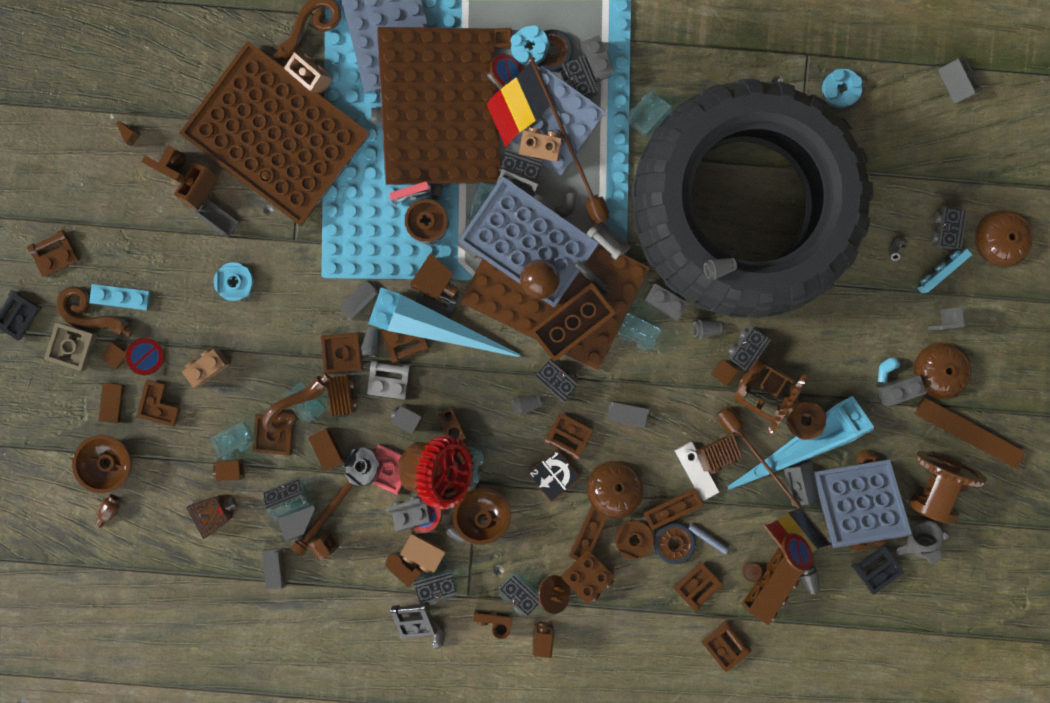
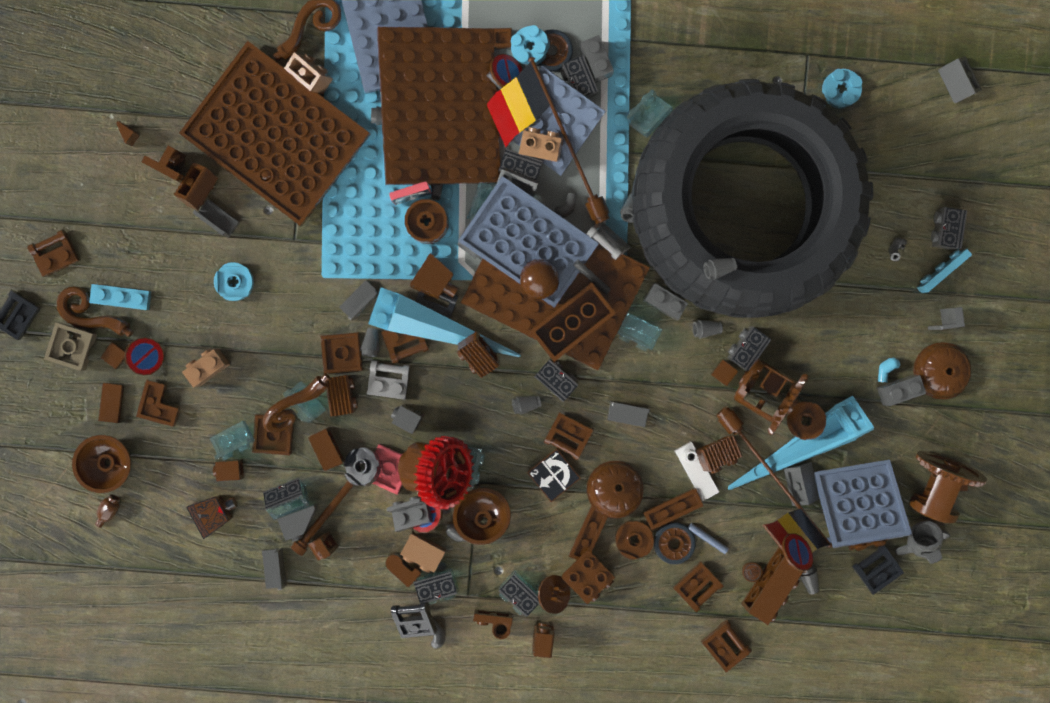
(451, 424): reddish brown leg -> none
(478, 355): none -> reddish brown brick
(627, 210): none -> dark grey cone
(864, 455): reddish brown piece -> none
(969, 433): reddish brown tile -> none
(994, 242): reddish brown hat -> none

